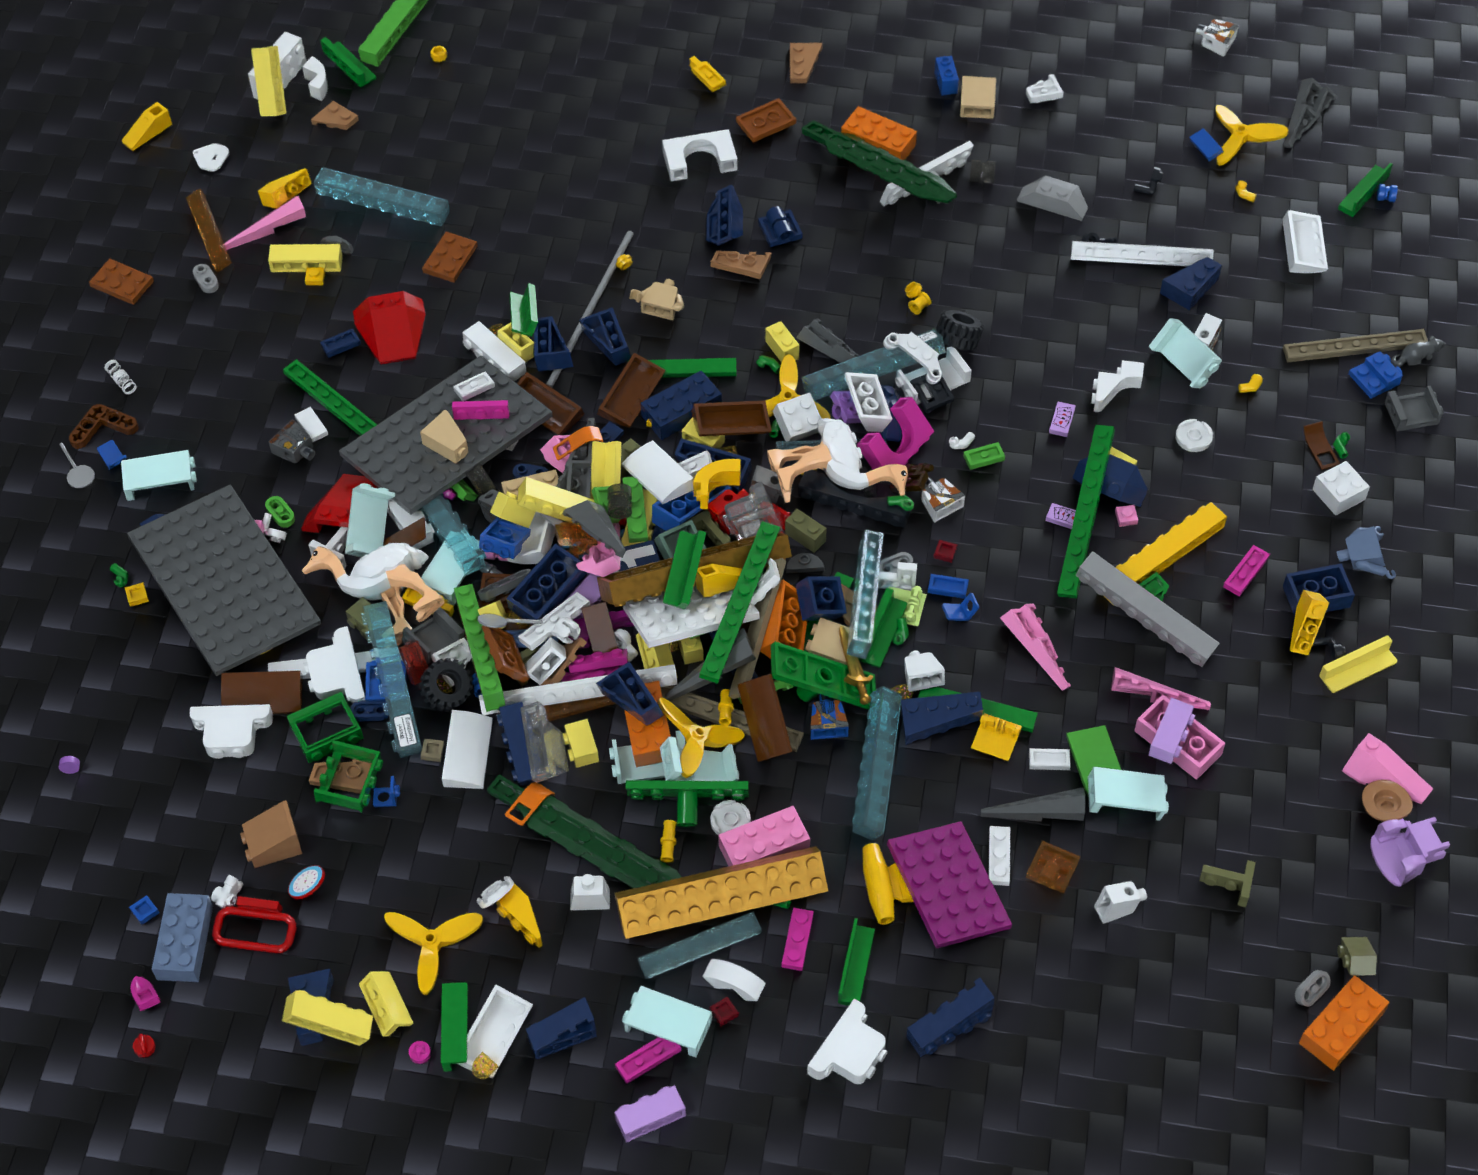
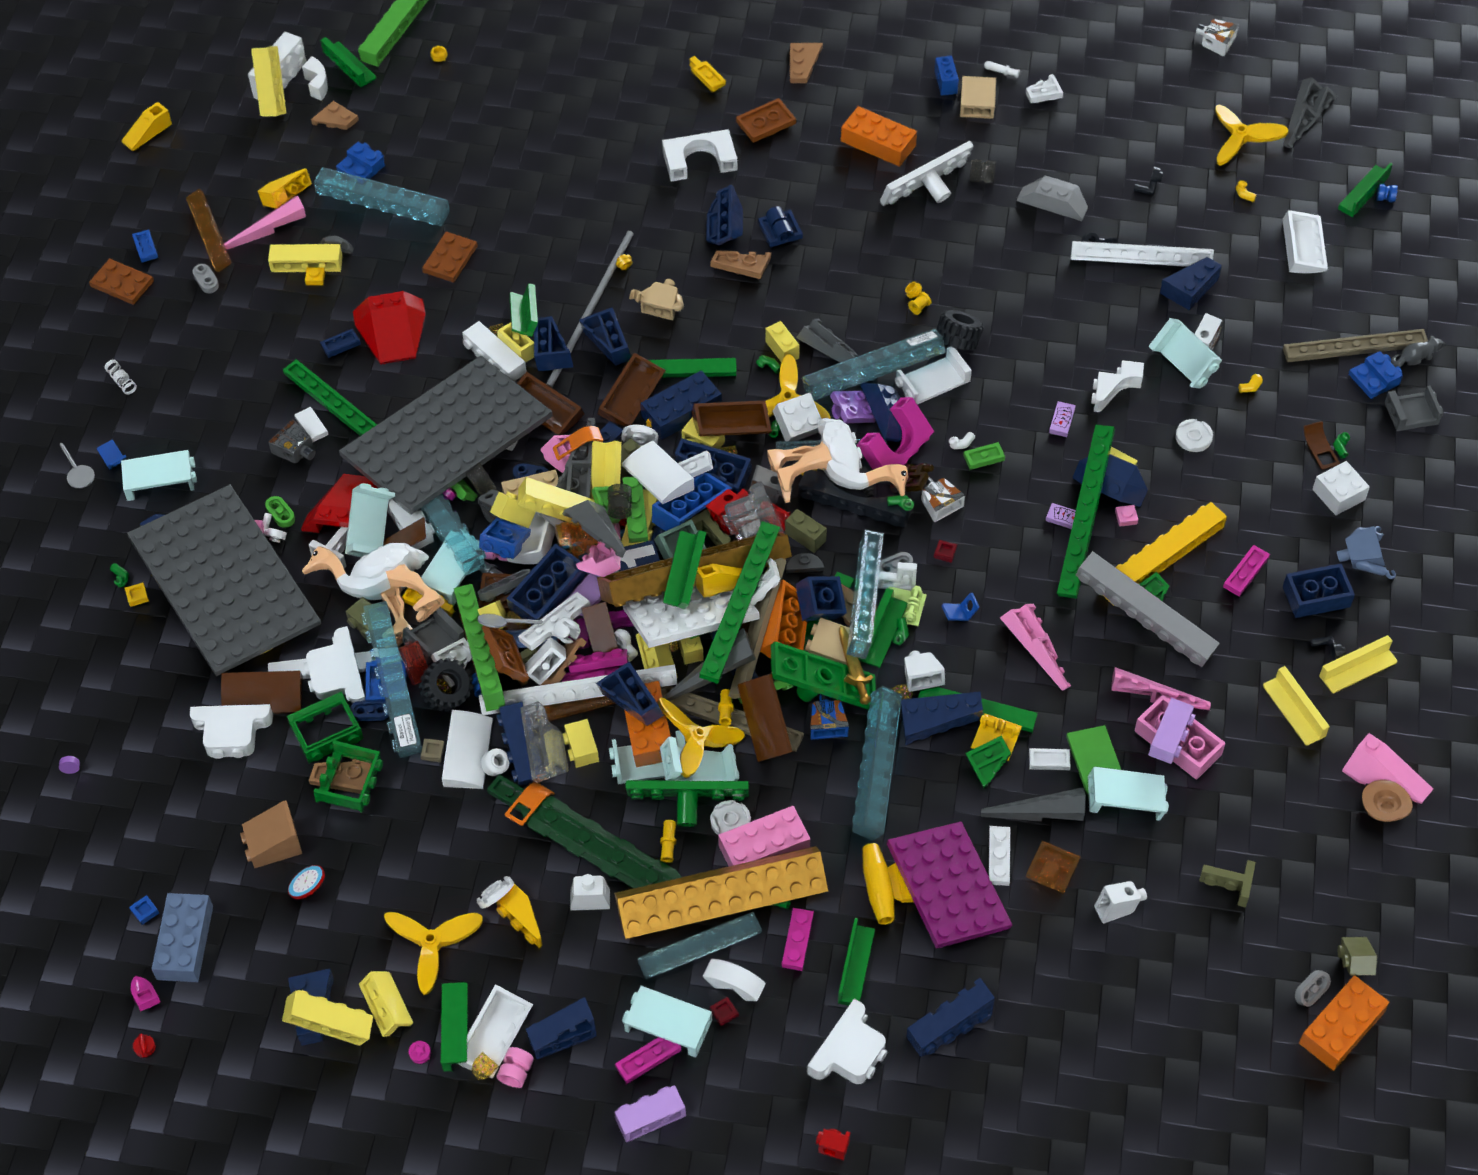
(101, 419): reddish brown beam -> none
(145, 246): none -> blue plate
(206, 155): white piece -> none
(226, 895): white plate -> none
(258, 909): red bar -> none
(361, 161): none -> blue plate
(393, 791): blue bracket -> none
(445, 438): tan slope -> none
(474, 386): white plate -> none
(480, 409): dark pink plate -> none
(495, 762): none -> white head
(516, 1063): none -> bright pink wheel
(640, 434): none -> white tile
(715, 475): yellow arch -> none
(833, 1143): none -> red brick
(869, 401): white slope -> none
(881, 163): dark green plate -> none
(918, 351): white plate -> none
(939, 392): black plate -> none
(948, 586): blue tile -> none
(988, 759): none -> green wing
(1002, 69): none -> white piece
(1206, 144): blue tile -> none
(1296, 707): none -> light yellow panel
(1307, 621): yellow slope -> none
(1405, 854): lavender piece -> none

